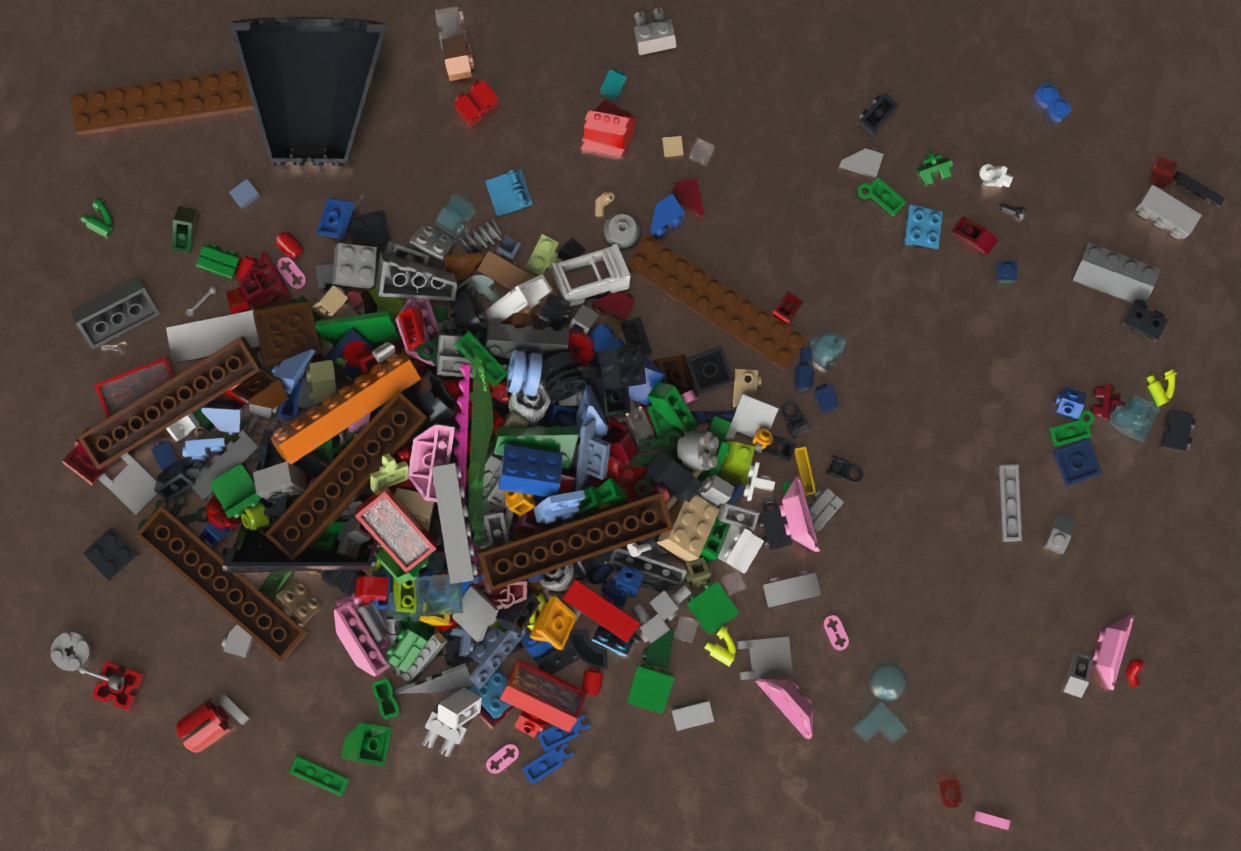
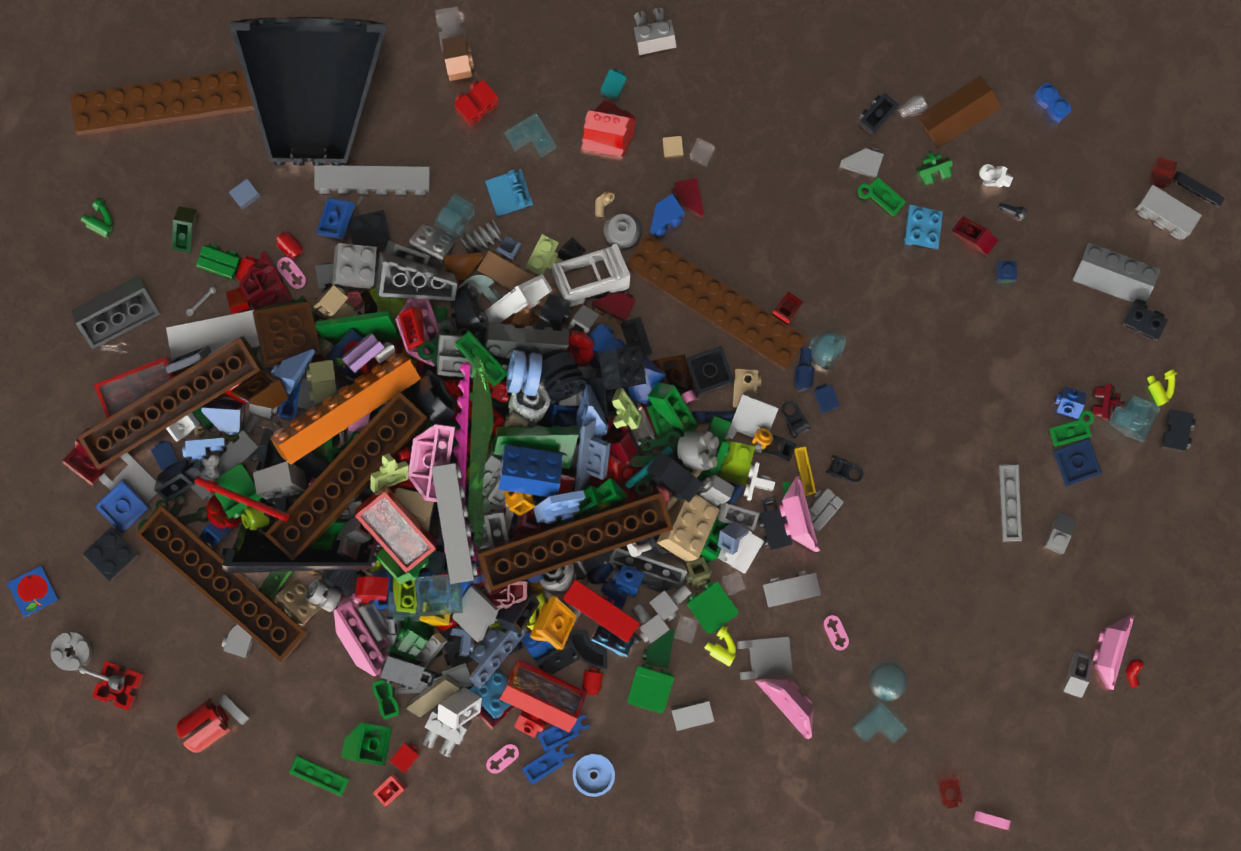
(32, 591): none -> tile
(122, 506): none -> blue tile
(188, 359): none -> tile
(211, 468): none -> light grey piece
(213, 486): none -> red bar
(322, 594): none -> light grey wheel
(362, 352): none -> lavender slope
(372, 178): none -> light grey brick
(390, 789): none -> red slope
(405, 671): none -> brick
(405, 757): none -> red brick
(432, 696): none -> dark tan tile
(531, 131): none -> clear light blue brick
(582, 777): none -> light blue wheel
(626, 410): none -> yellowish green hinge
(643, 472): none -> teal bar
(730, 537): none -> sand blue panel
(913, 106): none -> clear cone
(959, 112): none -> reddish brown slope

